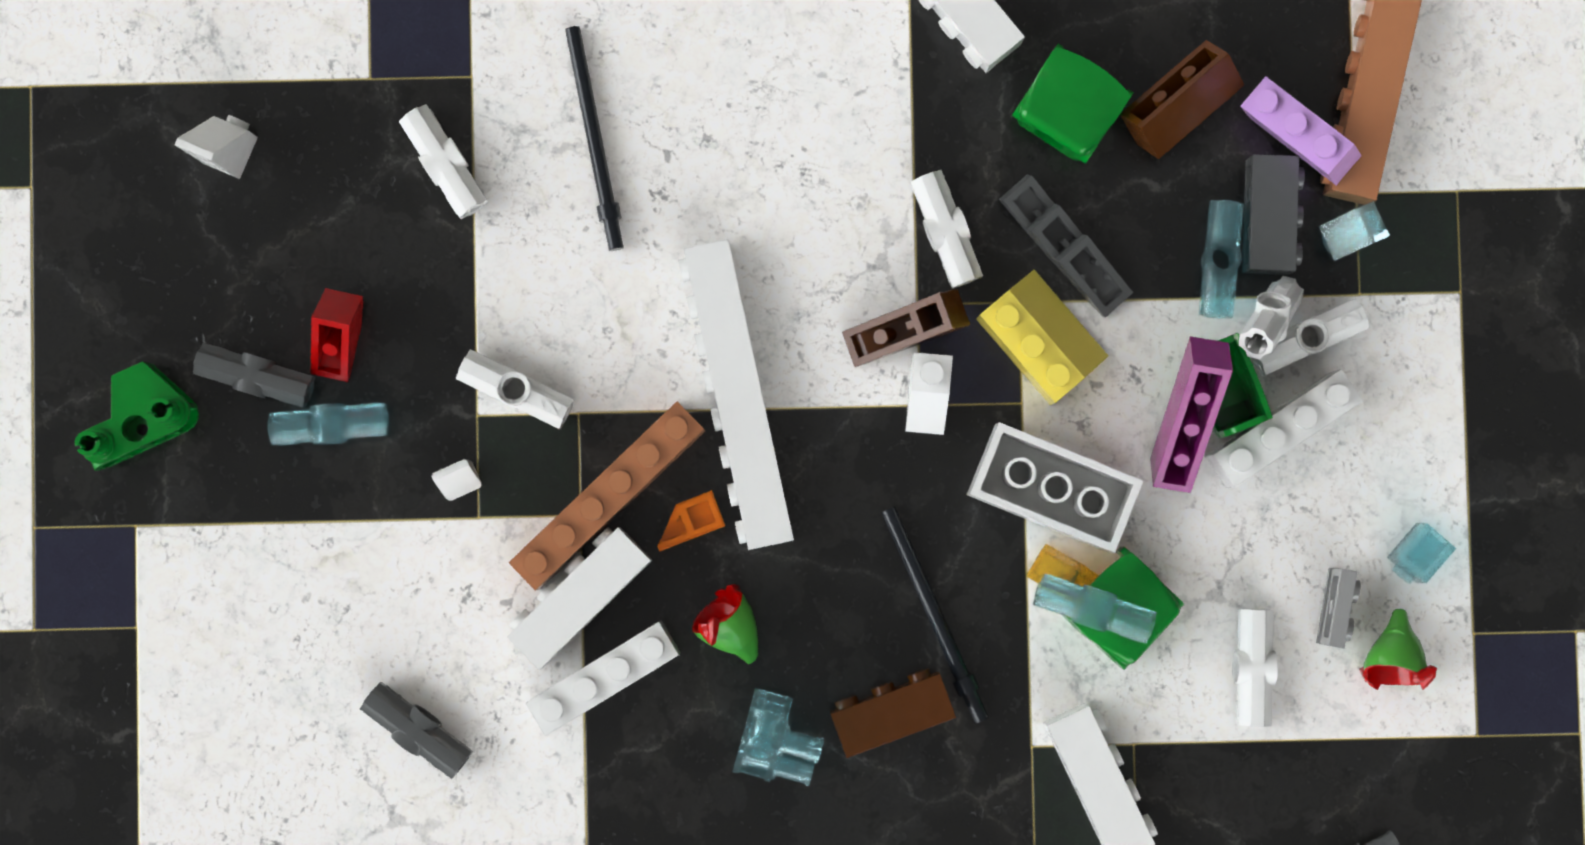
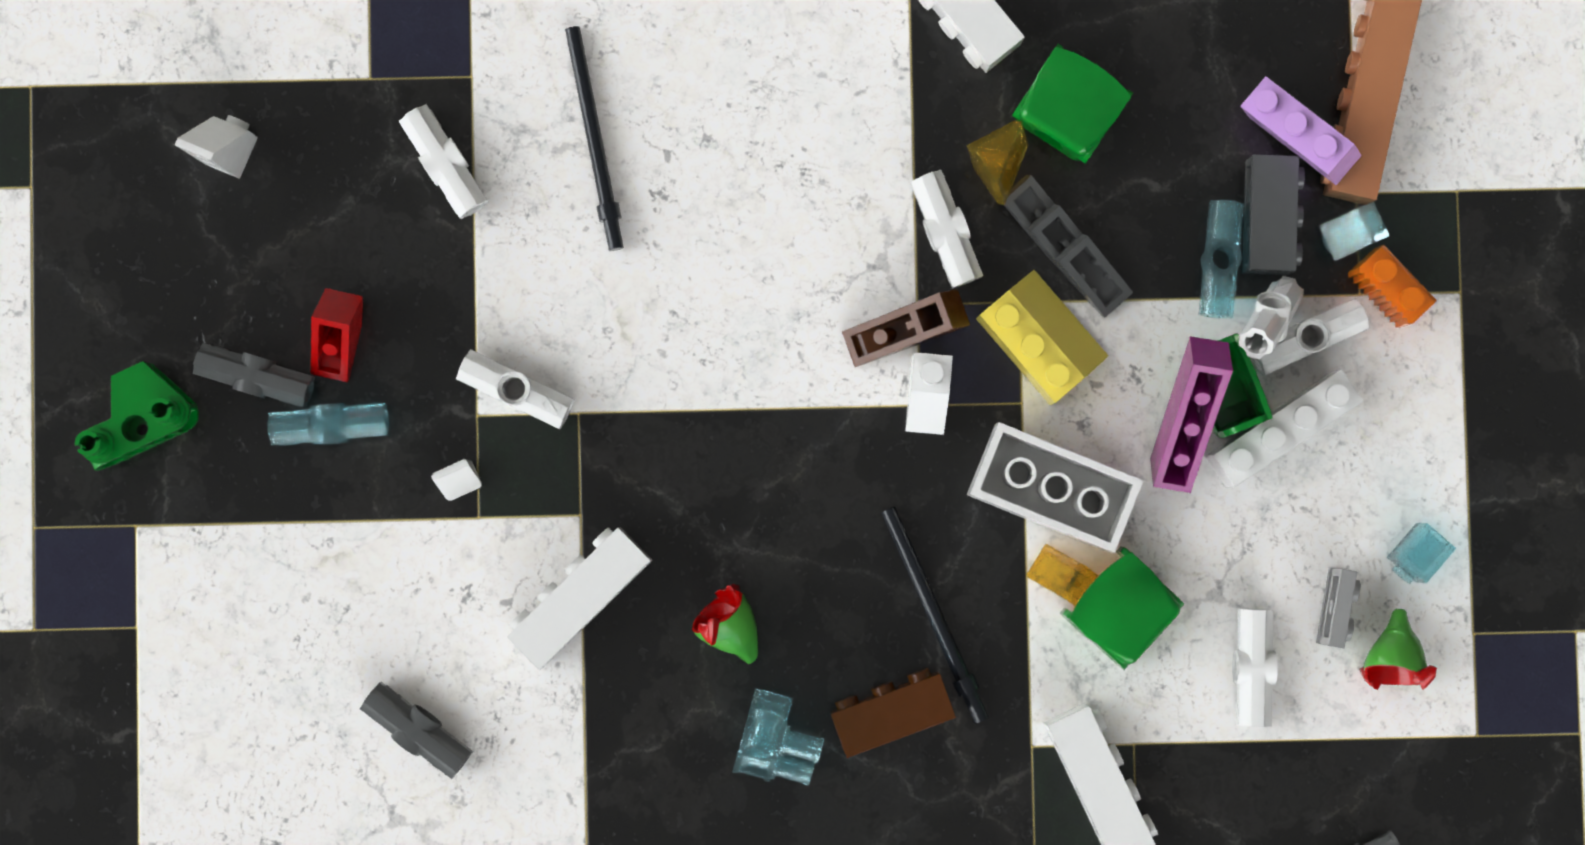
(603, 678): white brick -> none
(607, 496): nougat brick -> none
(691, 520): orange tile -> none
(737, 393): white brick -> none
(998, 158): none -> clear yellow slope
(1095, 608): clear light blue piece -> none
(1182, 99): reddish brown brick -> none
(1391, 287): none -> orange brick

